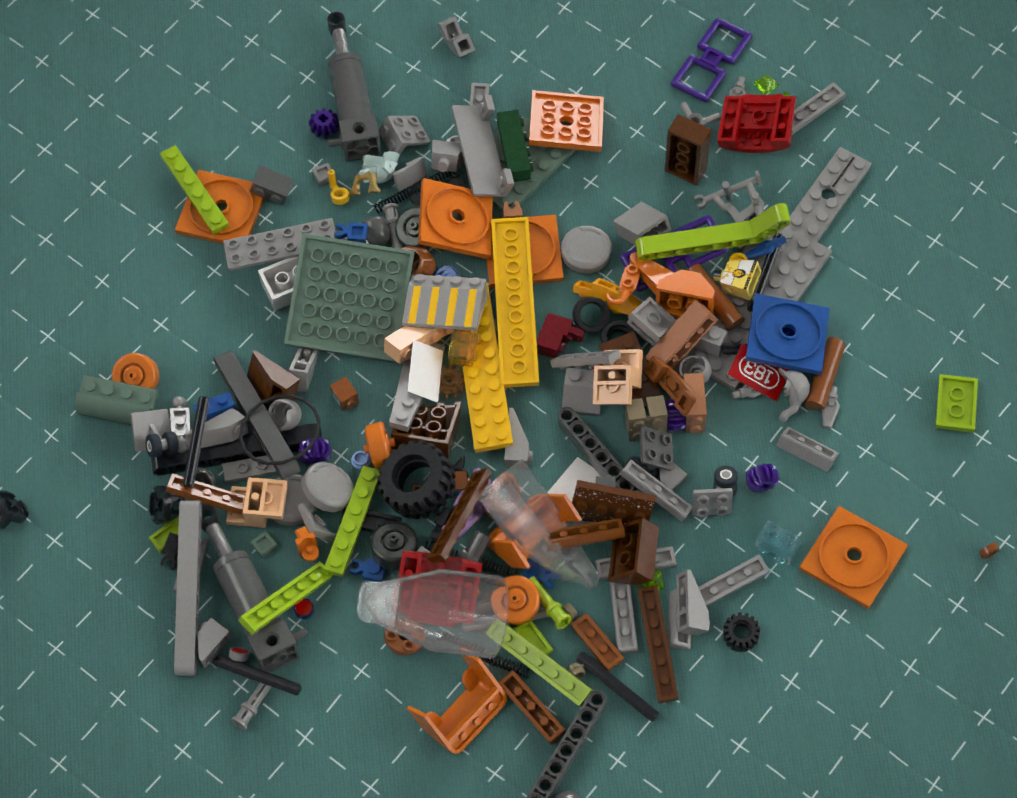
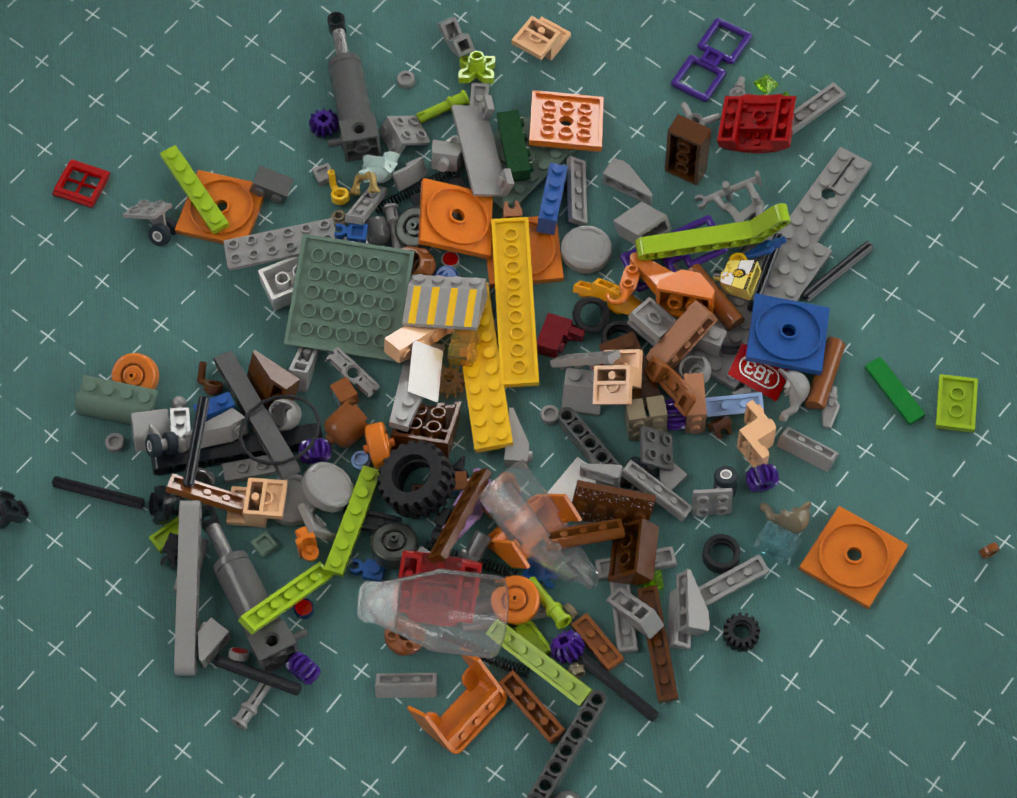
(77, 198): none -> red piece
(98, 492): none -> black axle
(114, 443): none -> light grey tile
(155, 212): none -> light grey plate
(211, 387): none -> reddish brown plate
(303, 668): none -> dark purple gear
(336, 214): none -> dark tan plate
(344, 363): none -> light grey piece
(345, 425): none -> dark orange cylinder
(365, 206): none -> light grey tile
(406, 79): none -> light grey tile
(406, 685): none -> light grey slope
(445, 106): none -> lime pin
(450, 259): none -> red tile
(476, 66): none -> lime plant
(541, 38): none -> light nougat bracket
(549, 415): none -> light grey tile
(552, 198): none -> blue brick
(567, 646): none -> dark purple gear
(576, 191): none -> light grey plate
(603, 473): none -> light grey slope
(625, 180): none -> light grey slope
(635, 612): none -> light grey slope
(718, 424): none -> reddish brown tile
(721, 539): none -> black tyre
(731, 404): none -> light blue plate
(756, 436): none -> light nougat bracket
(791, 521): none -> dark tan piece
(837, 271): none -> black axle
(894, 391): none -> green tile

